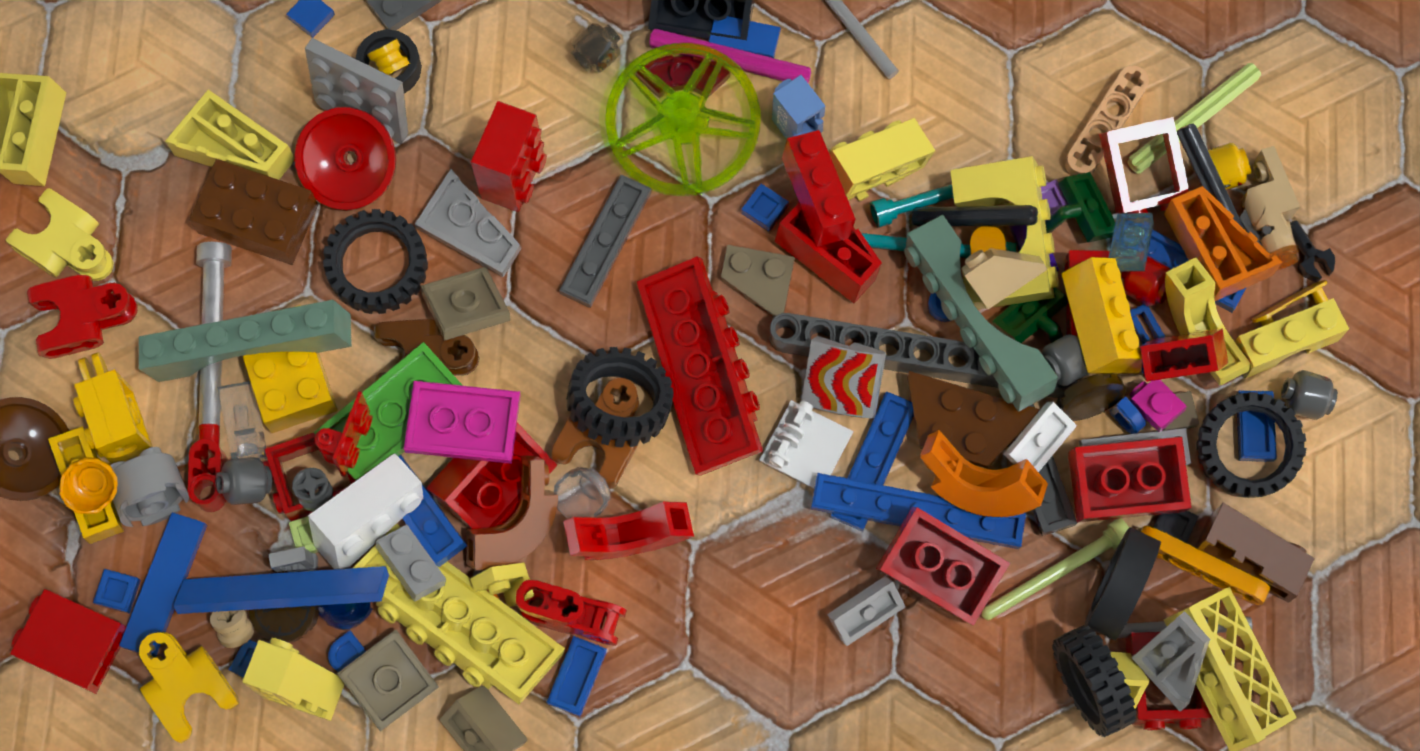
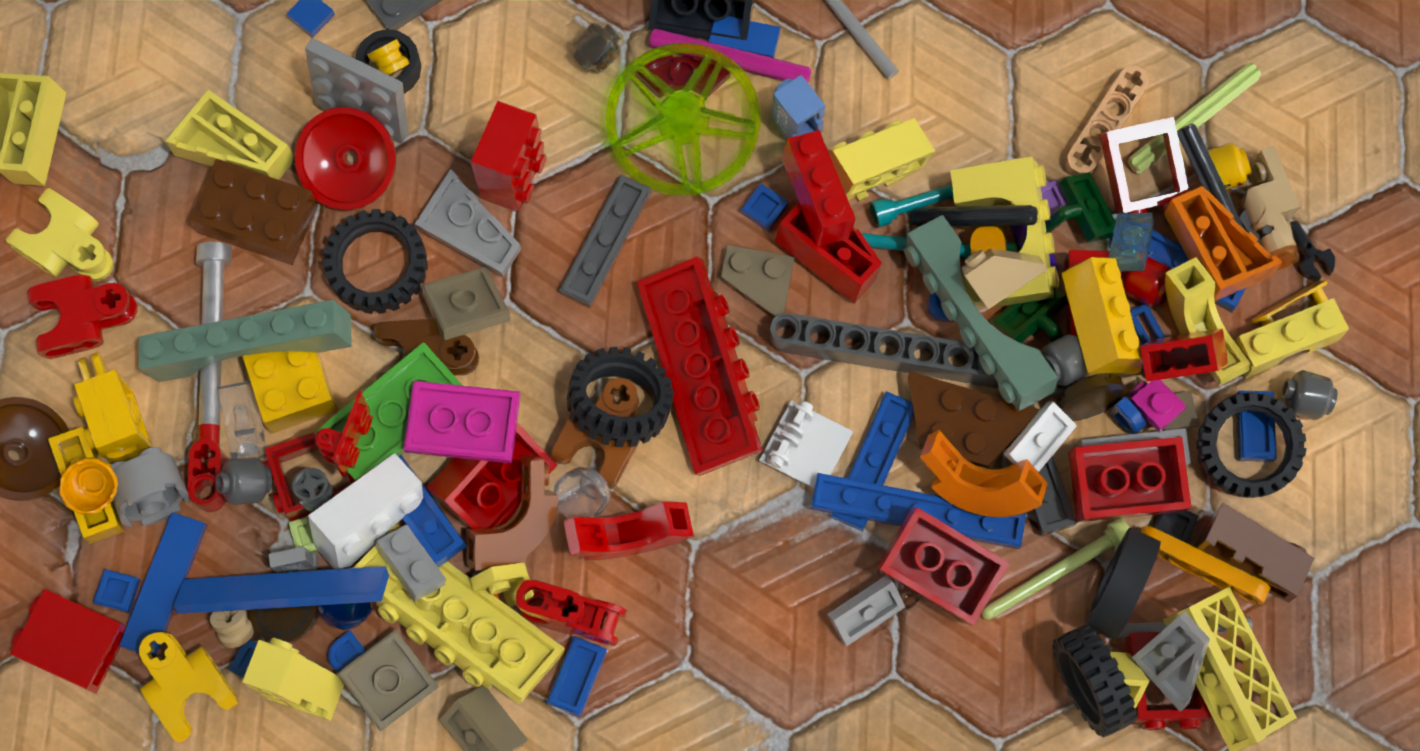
(843, 377): slope -> none

